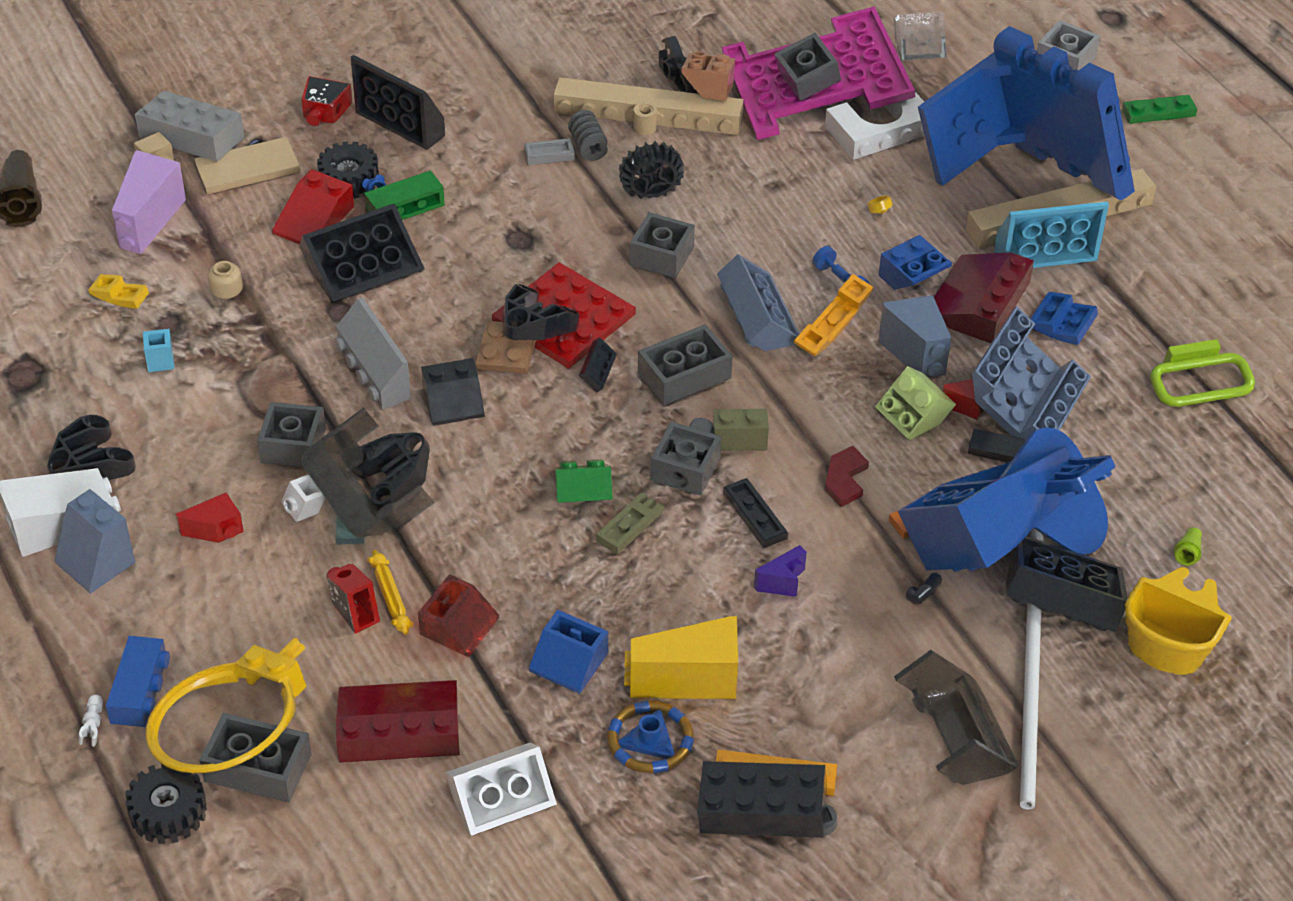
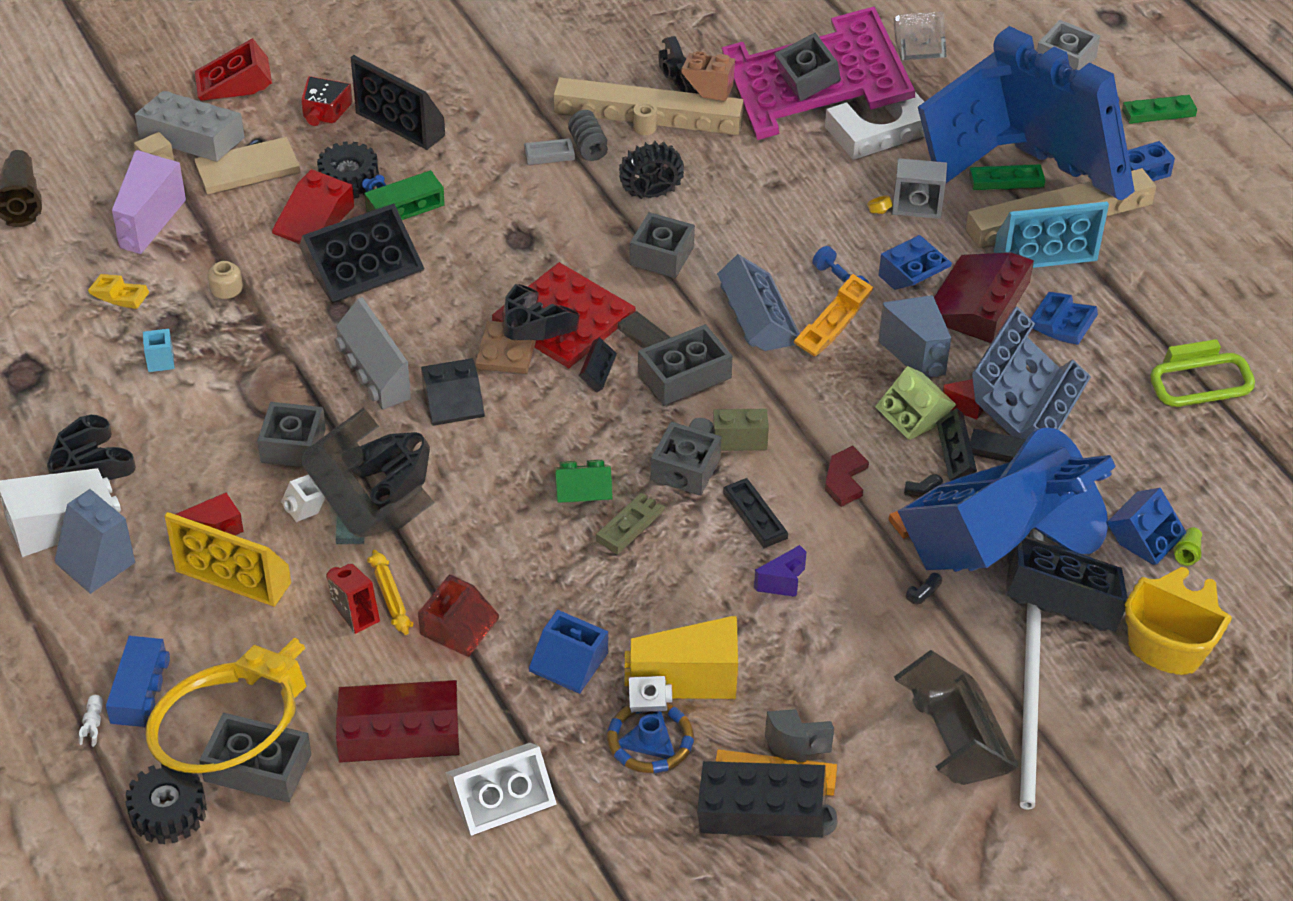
(227, 560): none -> yellow slope
(234, 73): none -> red slope
(641, 330): none -> clear smoke tile
(649, 694): none -> white brick
(794, 739): none -> dark grey brick
(919, 188): none -> light grey brick
(924, 486): none -> black arm
(956, 445): none -> black plate
(1007, 177): none -> green plate
(1147, 525): none -> blue slope
(1154, 160): none -> blue brick

